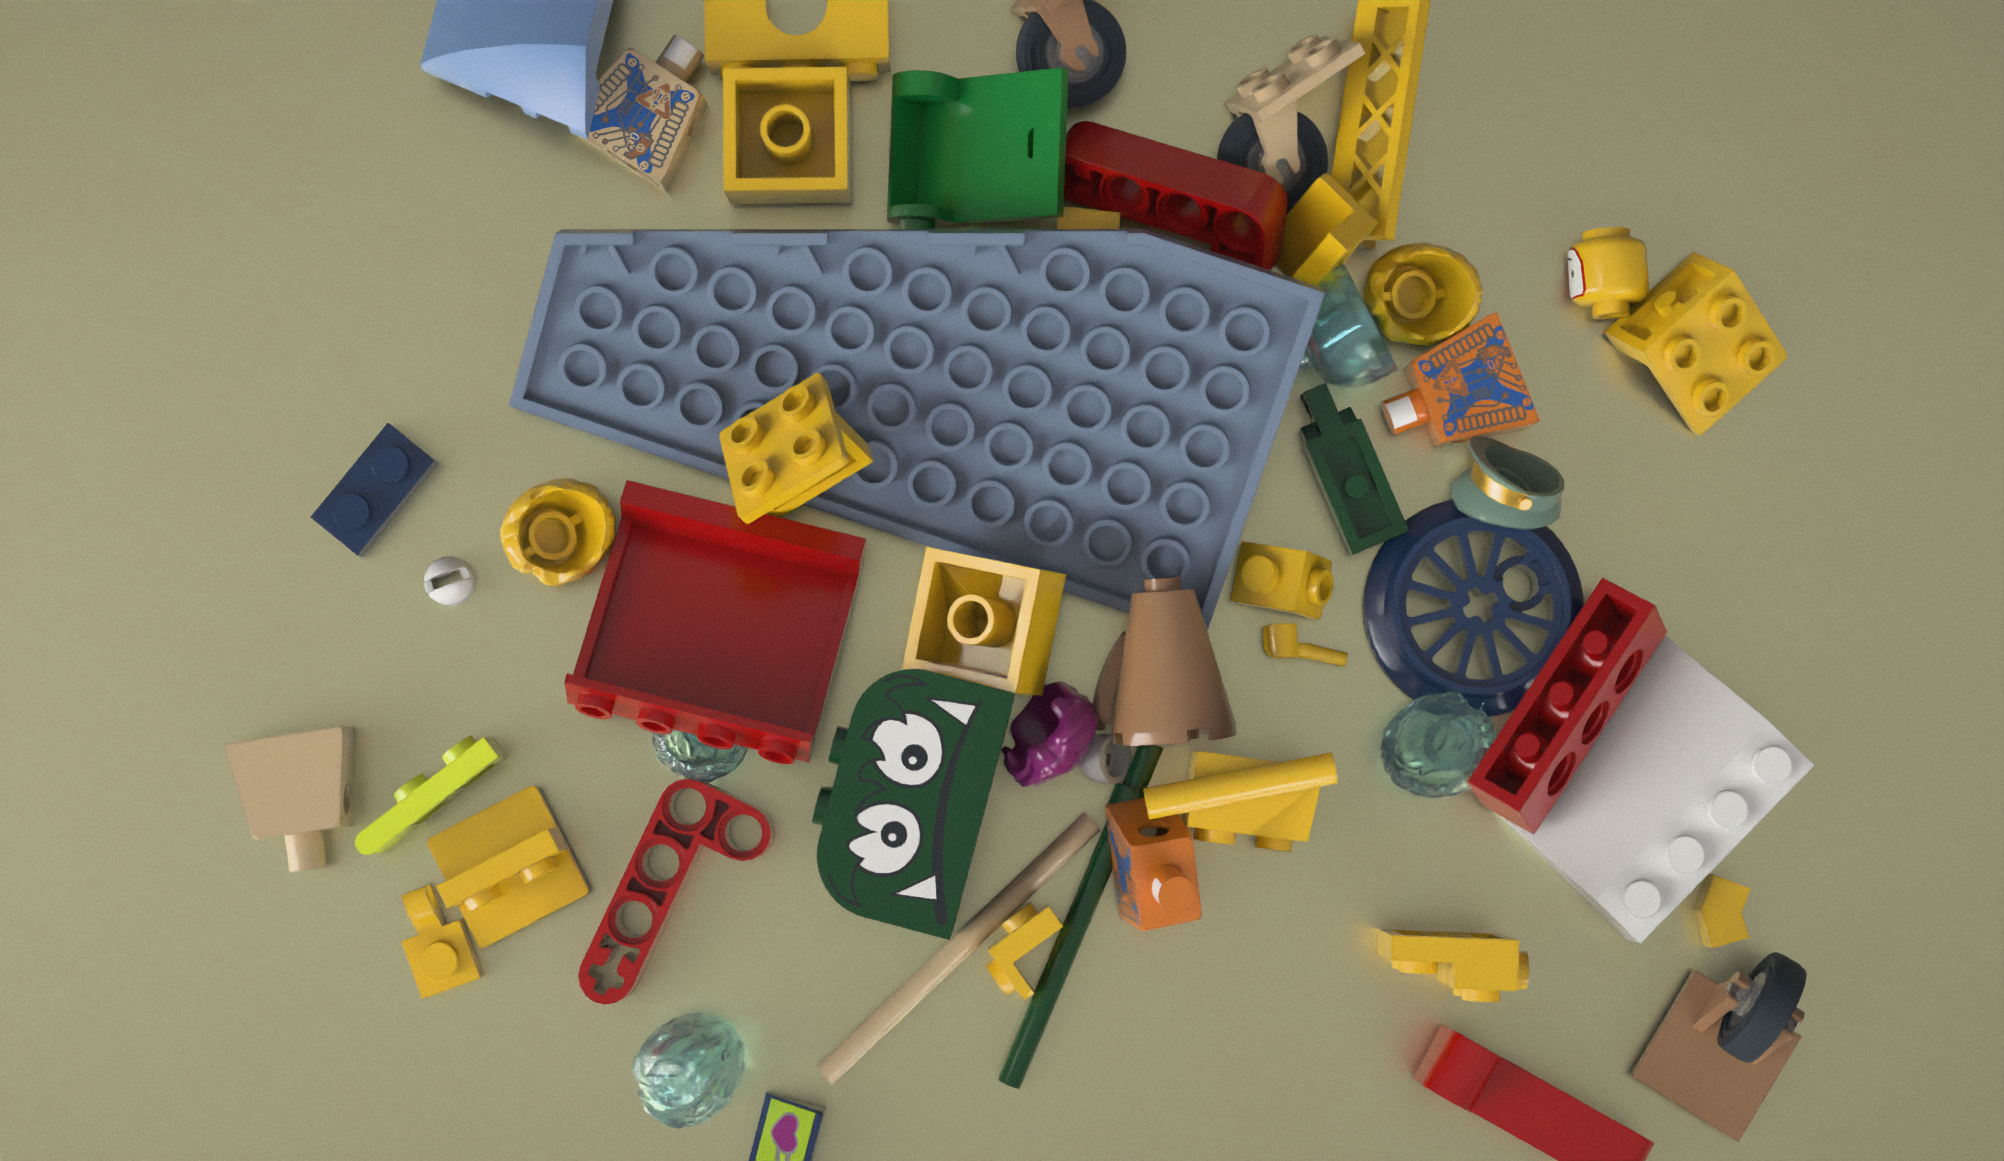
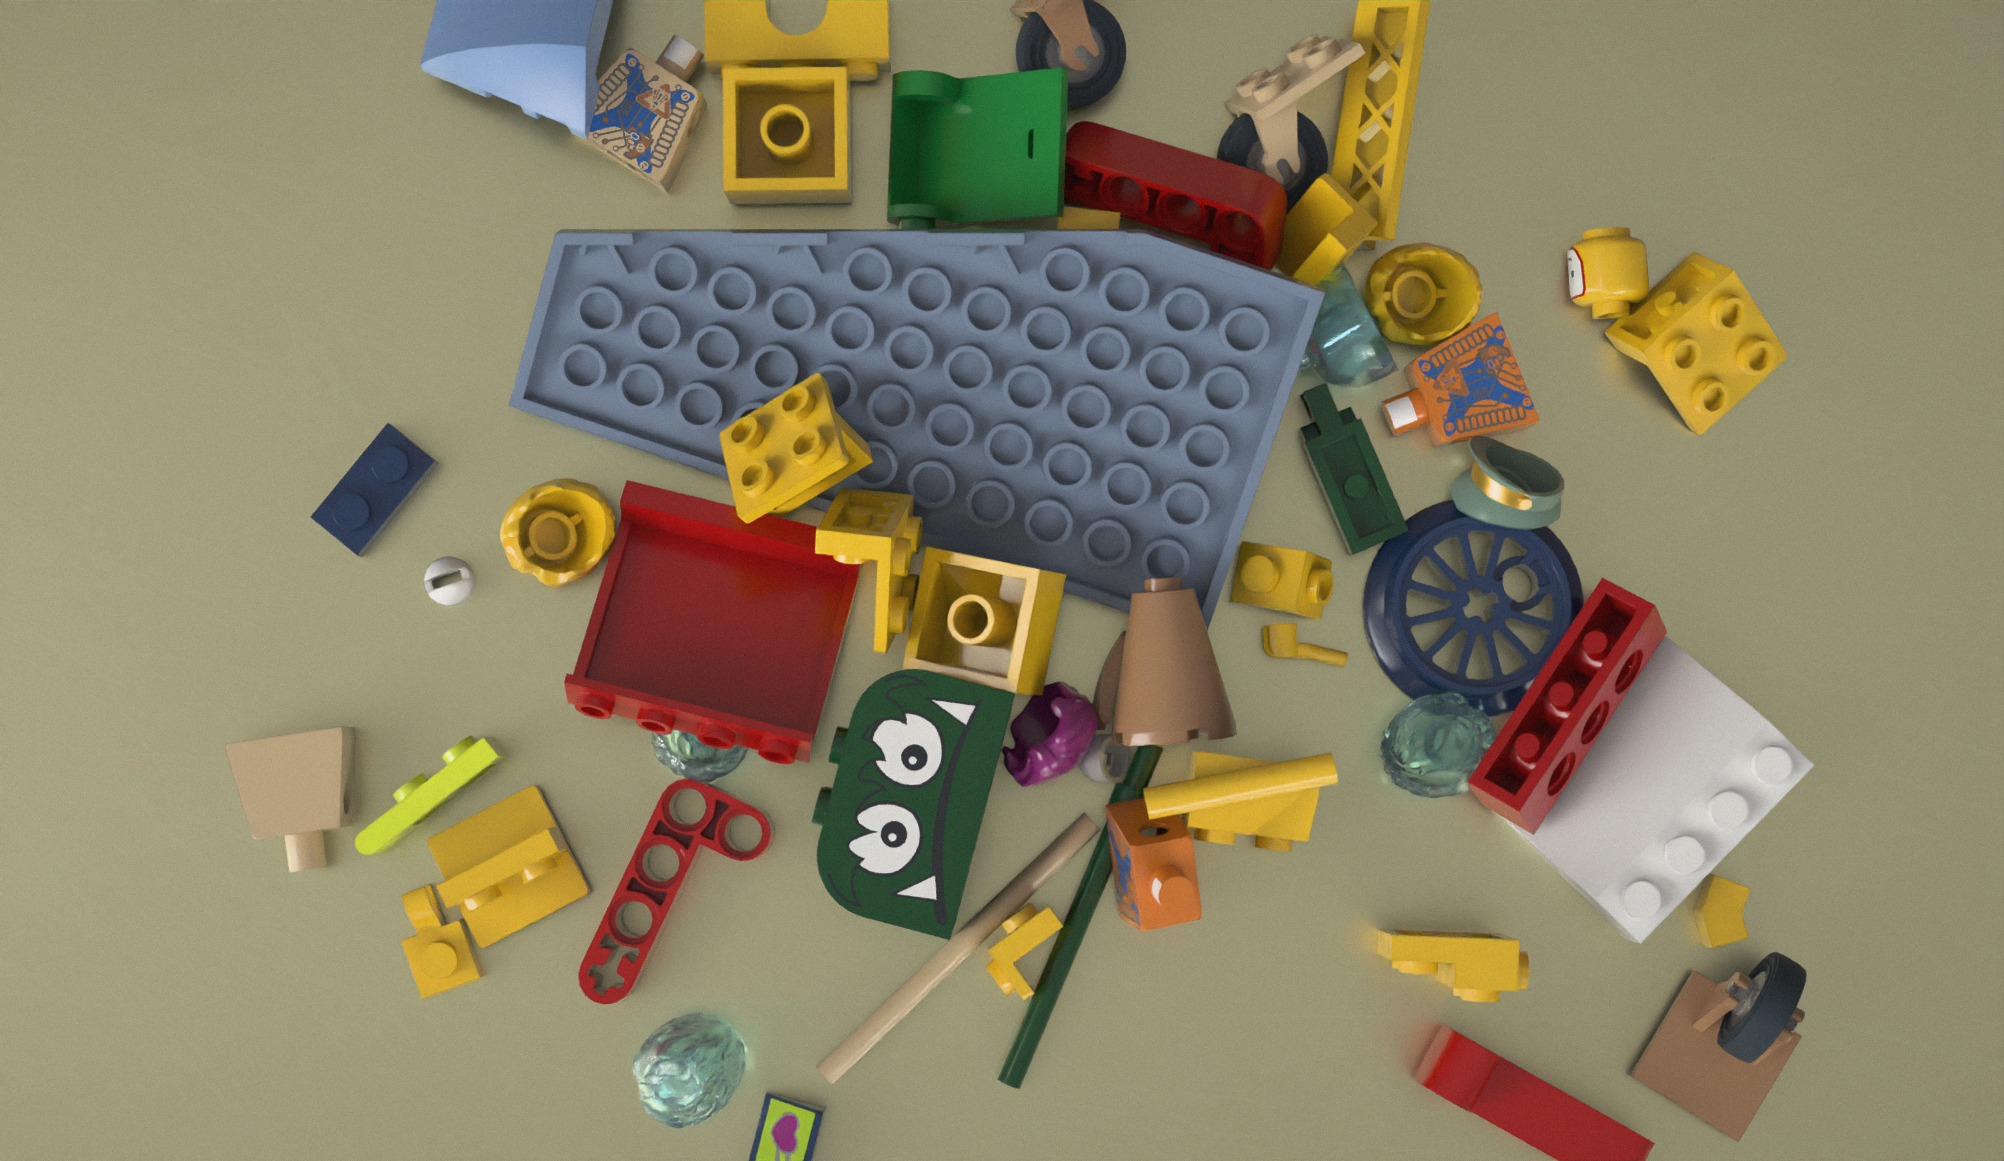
(879, 528): none -> yellow bracket

